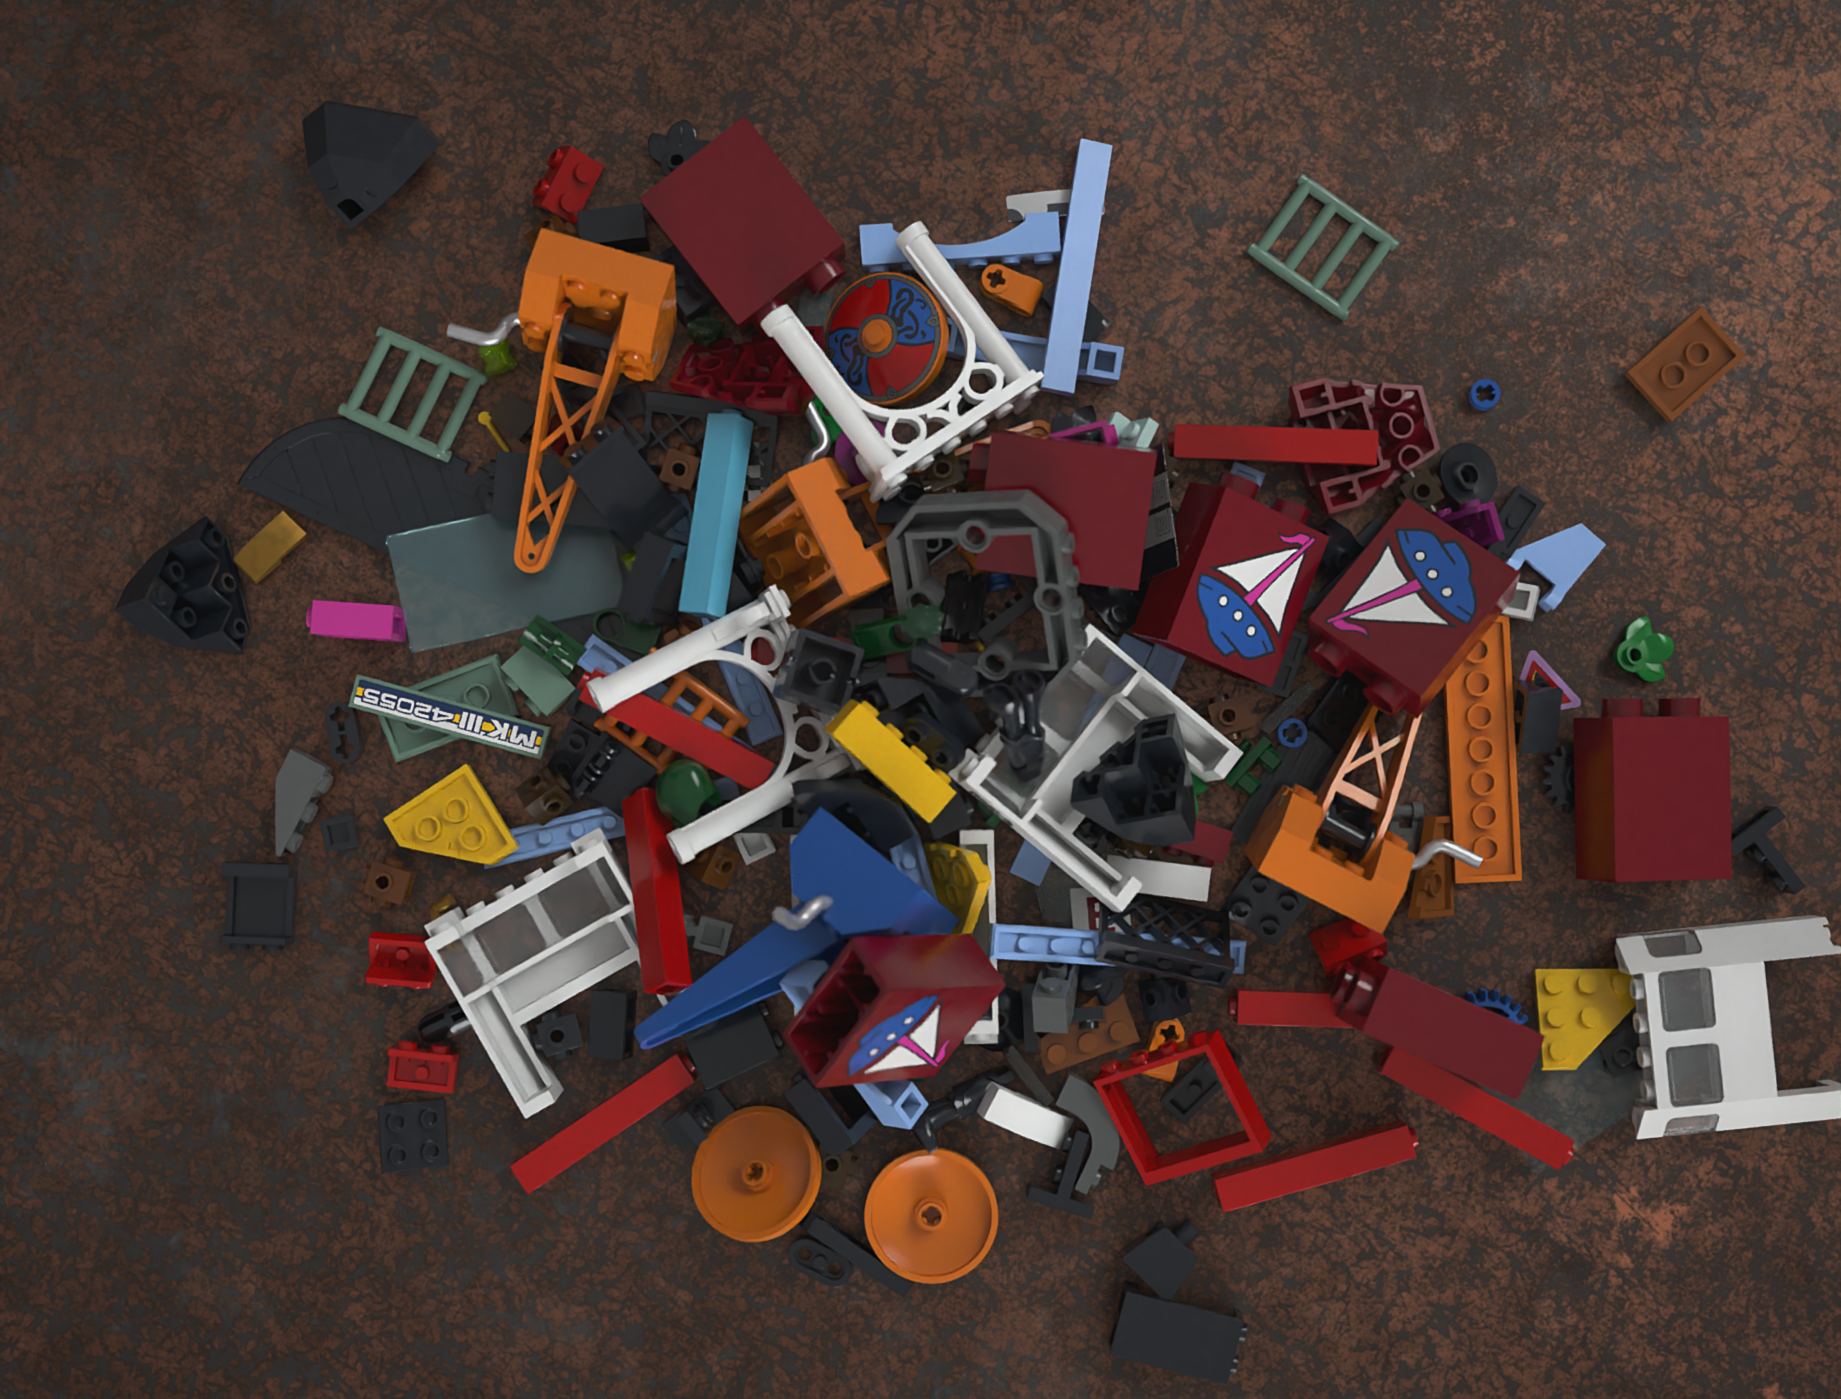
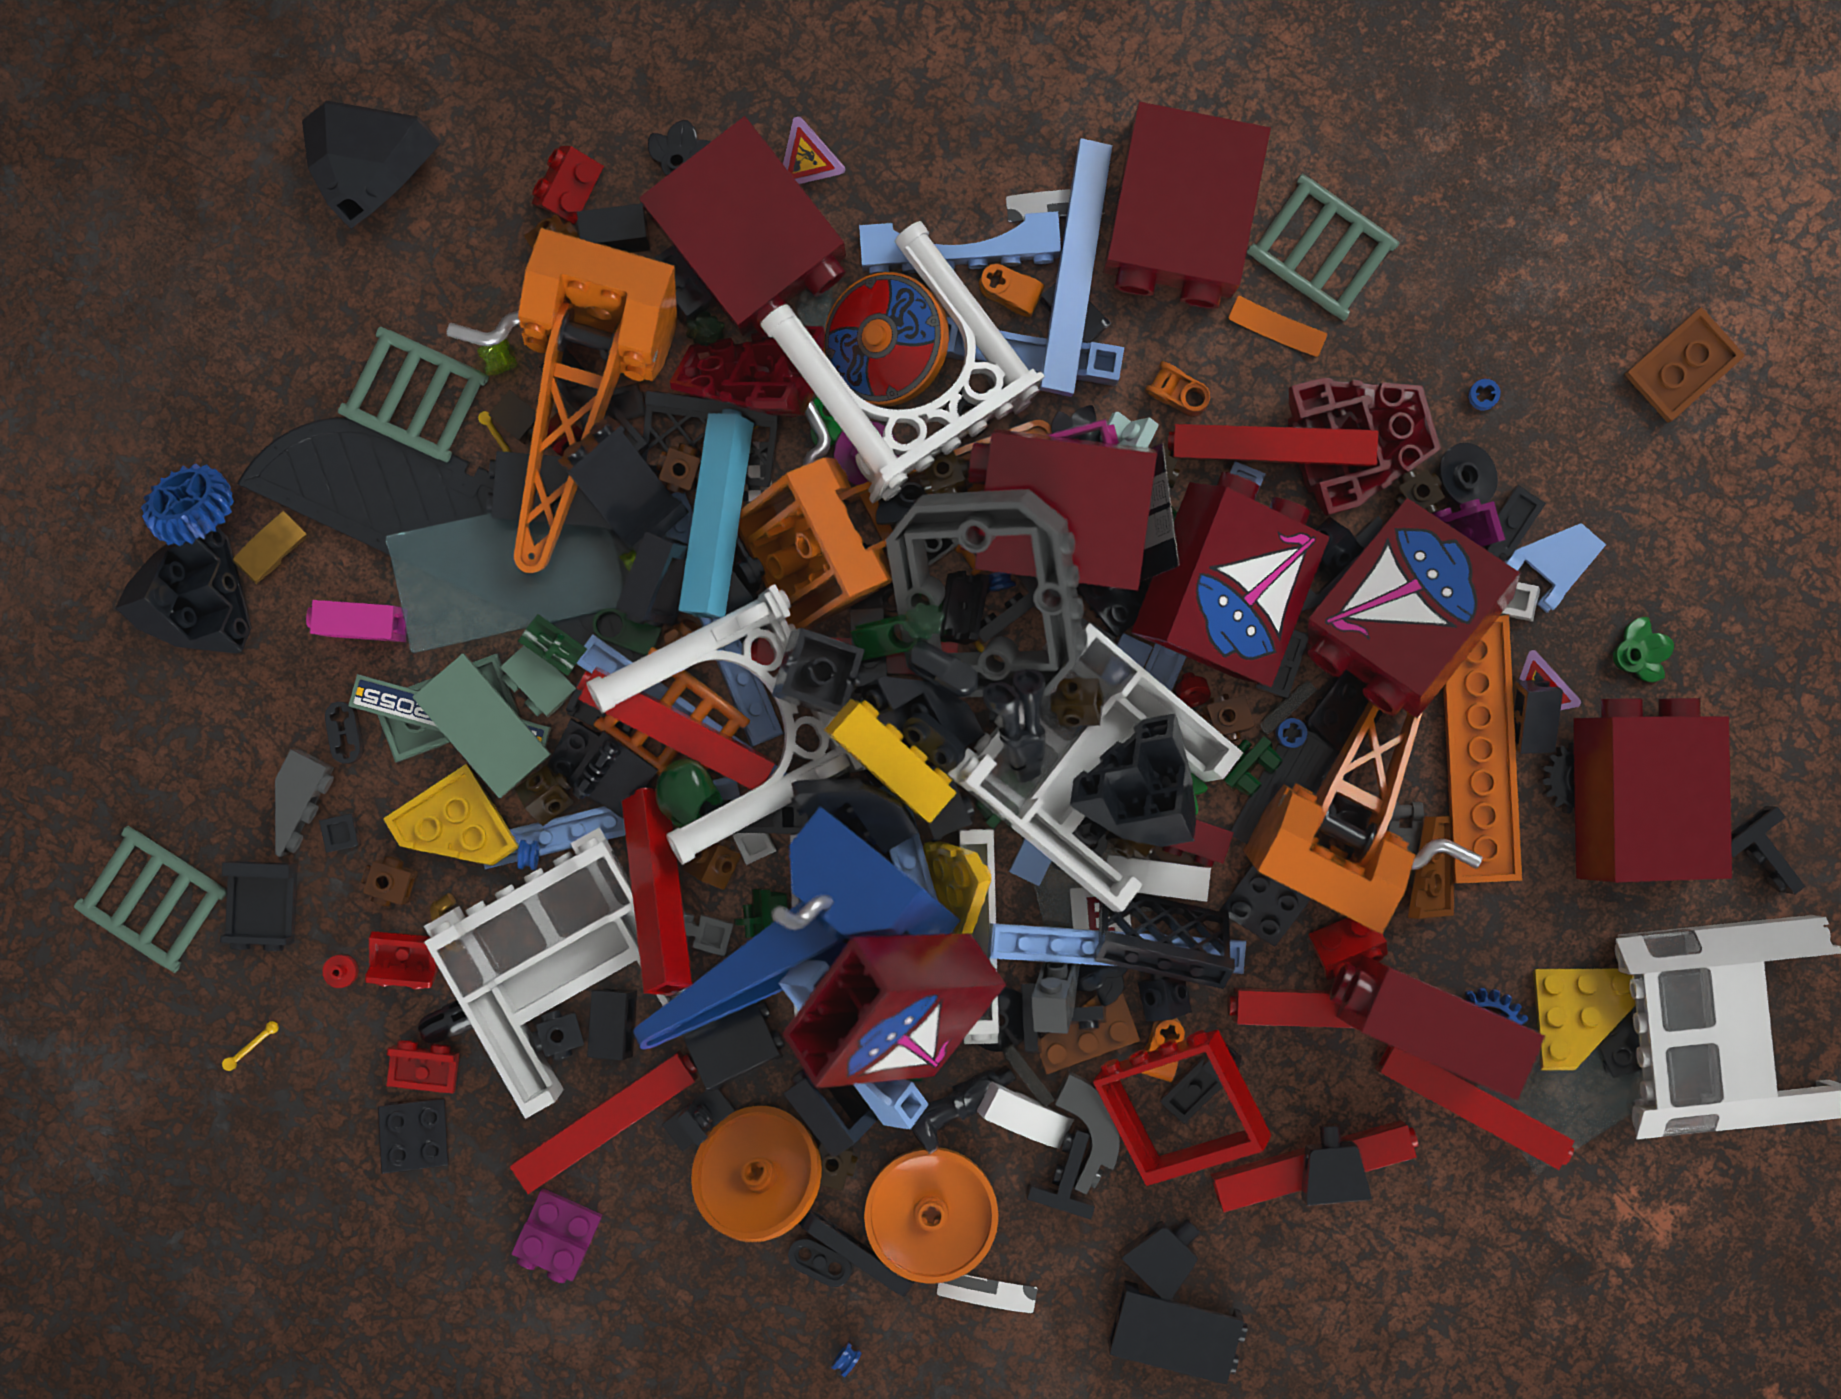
(158, 857): none -> sand green bar
(187, 504): none -> blue gear
(231, 1062): none -> yellow hinge
(347, 969): none -> red tile
(481, 725): none -> sand green tile
(528, 855): none -> blue bush
(556, 1236): none -> magenta plate
(763, 905): none -> dark green hips
(808, 156): none -> piece
(846, 1359): none -> blue bush
(990, 1293): none -> white sticker
(1078, 702): none -> dark brown brick
(1176, 389): none -> orange piece
(1185, 204): none -> dark red brick
(1193, 690): none -> red tile
(1277, 327): none -> orange sticker
(1333, 1170): none -> black torso

